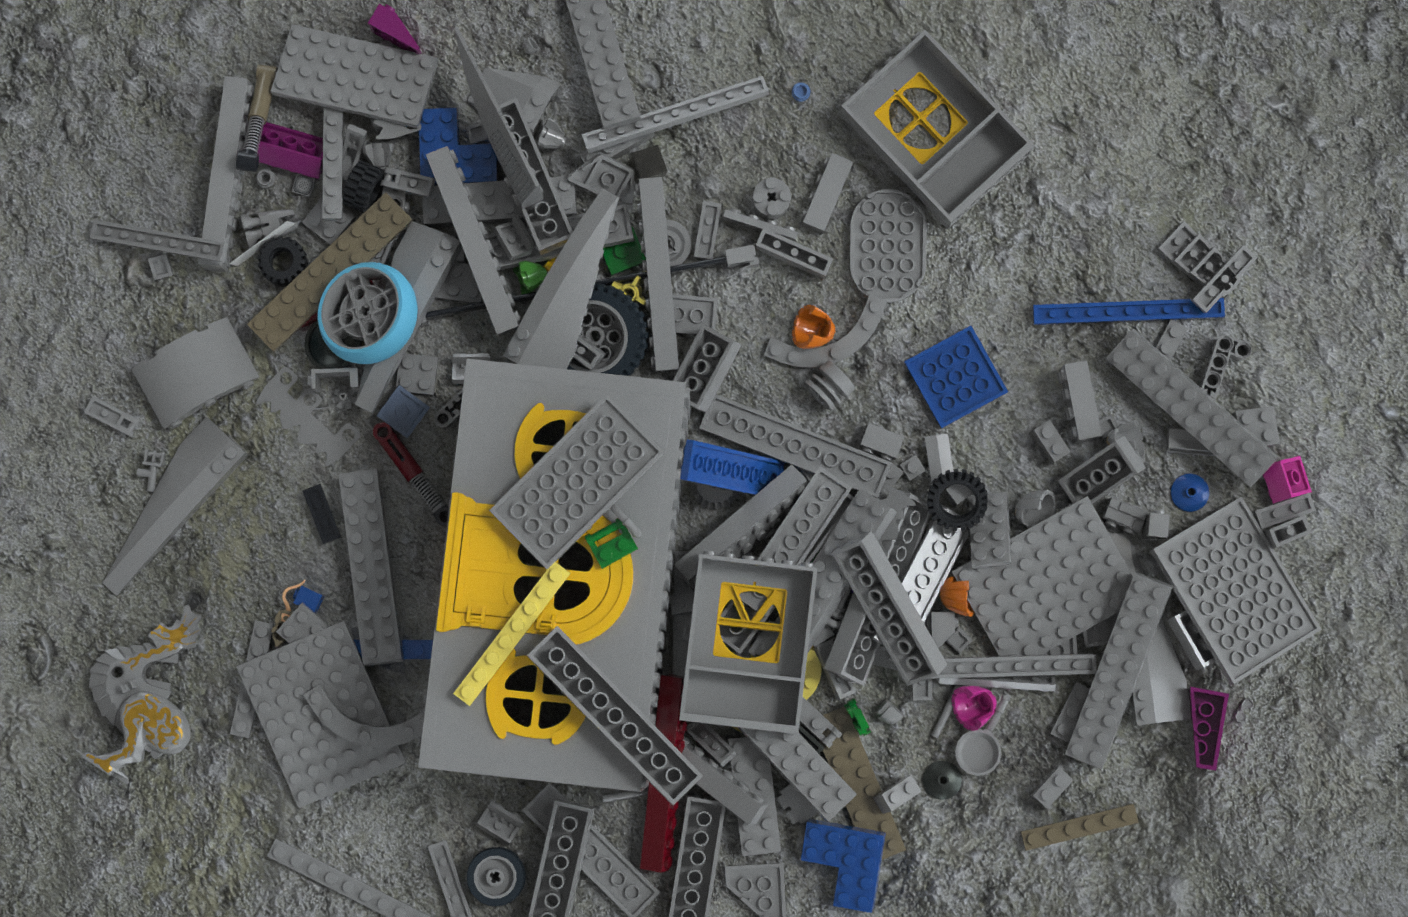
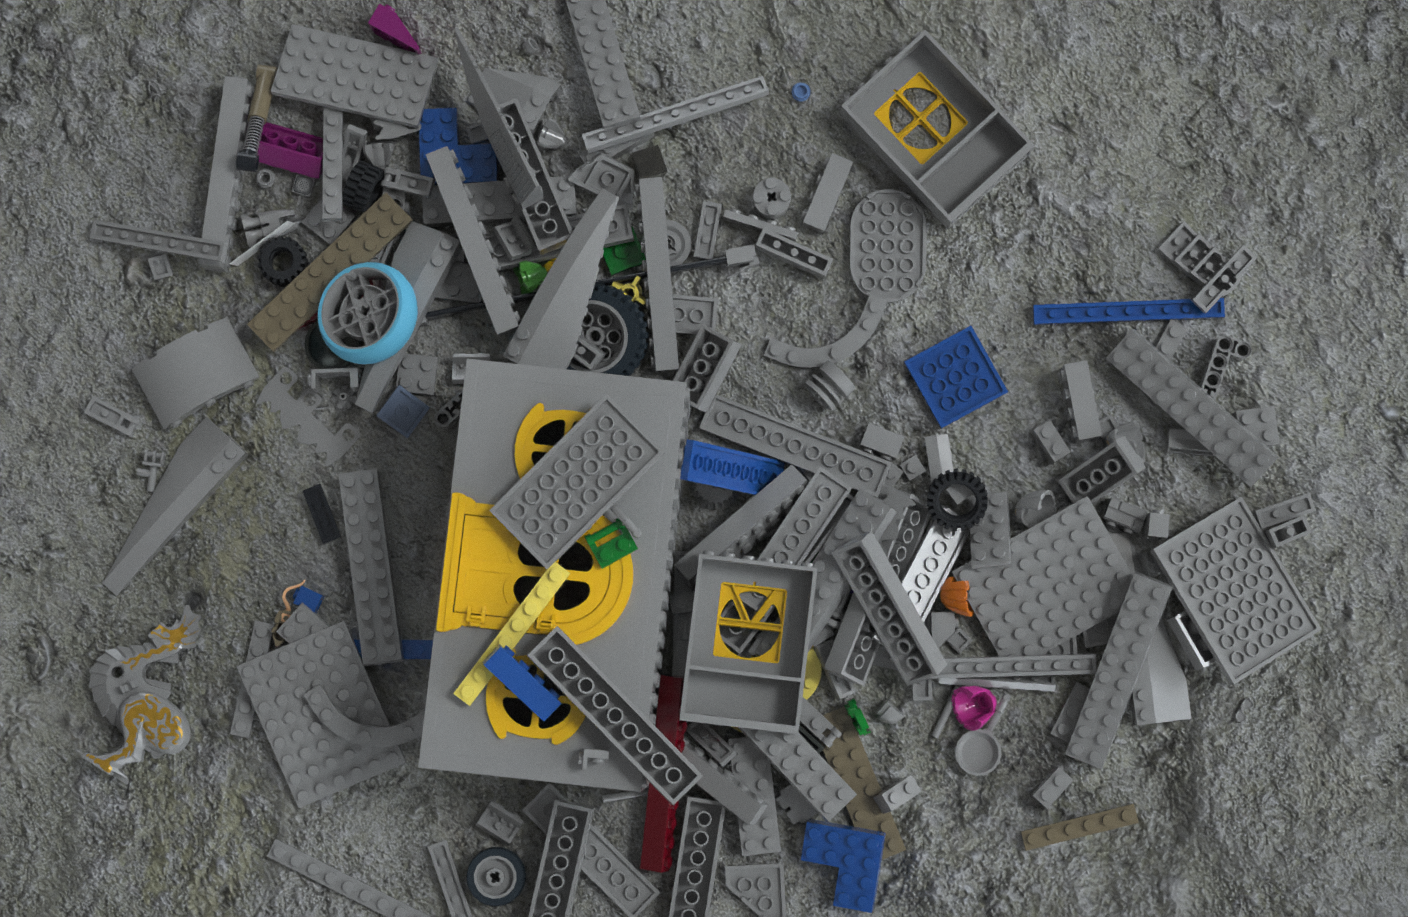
(411, 470): piece -> none
(522, 682): none -> blue brick
(596, 755): none -> light grey bracket
(812, 328): orange hair -> none
(933, 785): pearl dark grey dish -> none
(1180, 494): blue dish -> none
(1208, 719): magenta wedge -> none
(1287, 479): dark pink slope -> none

